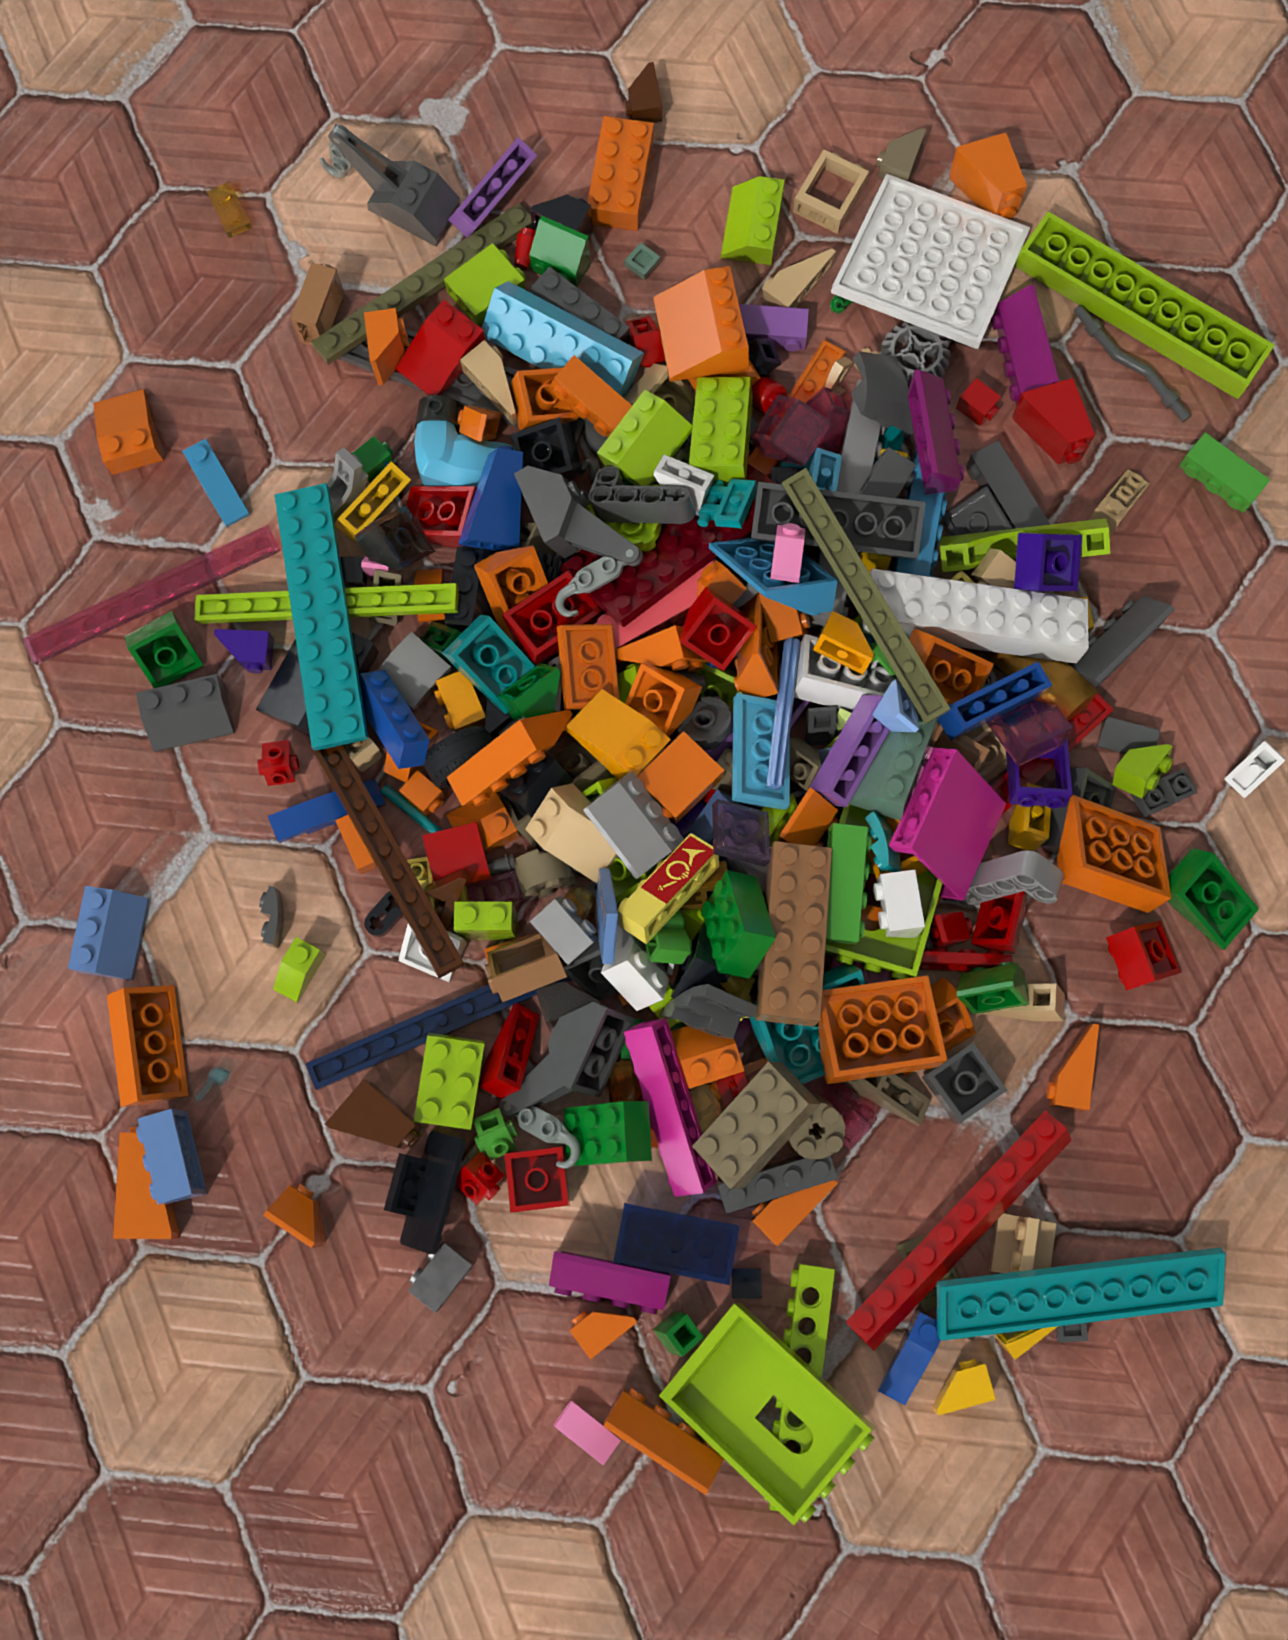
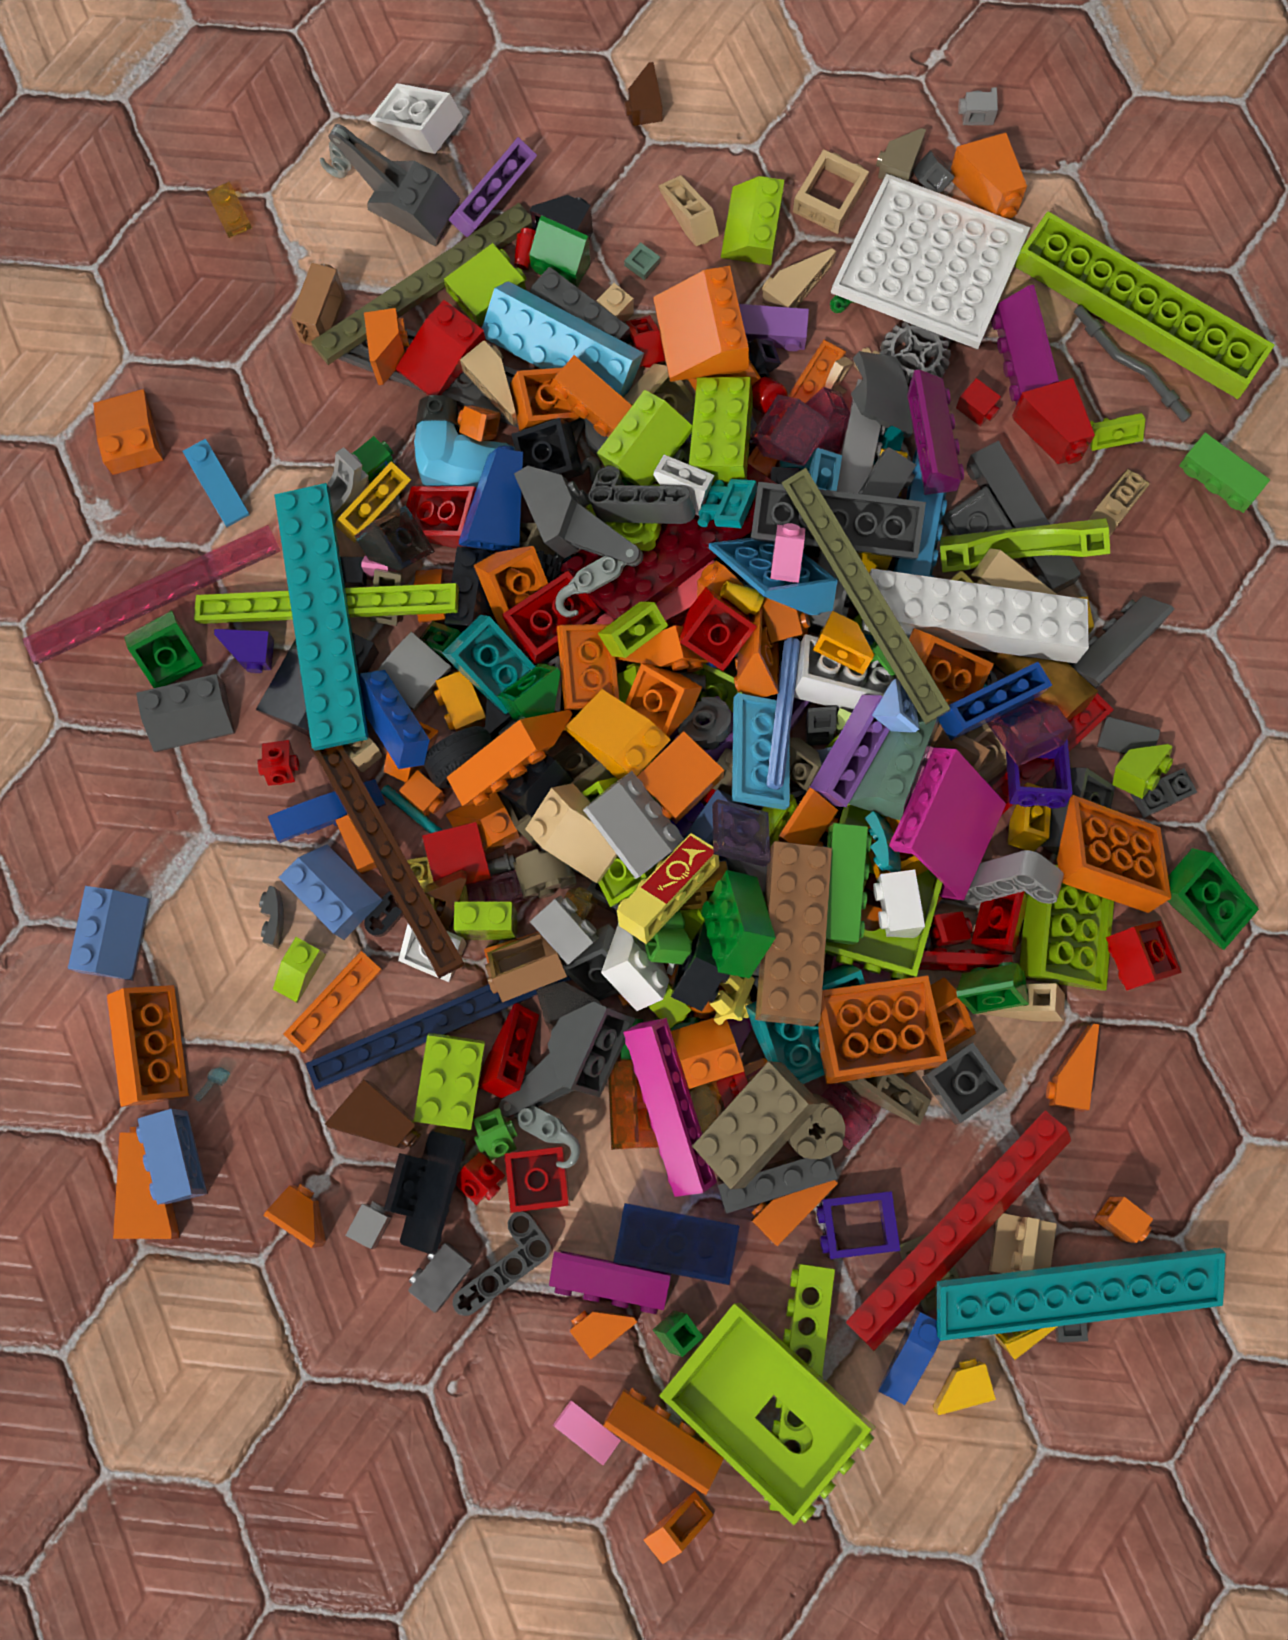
(331, 890): none -> medium blue slope
(332, 1002): none -> orange plate
(369, 1225): none -> light grey brick
(418, 116): none -> white slope
(500, 1269): none -> dark grey beam
(606, 916): medium blue tile -> none
(610, 1132): green brick -> none
(617, 302): none -> tan brick
(620, 172): orange brick -> none
(633, 629): none -> lime brick
(678, 1528): none -> orange slope
(690, 210): none -> tan slope
(709, 1010): dark grey slope -> none
(744, 598): none -> yellow cone
(746, 1283): black slope -> none
(888, 1222): none -> dark purple window
(933, 172): none -> dark grey panel
(978, 107): none -> light grey brick
(1047, 562): dark purple slope -> none
(1067, 939): none -> lime slope
(1118, 431): none -> lime plate
(1124, 1220): none -> orange brick
(1254, 768): white slope -> none

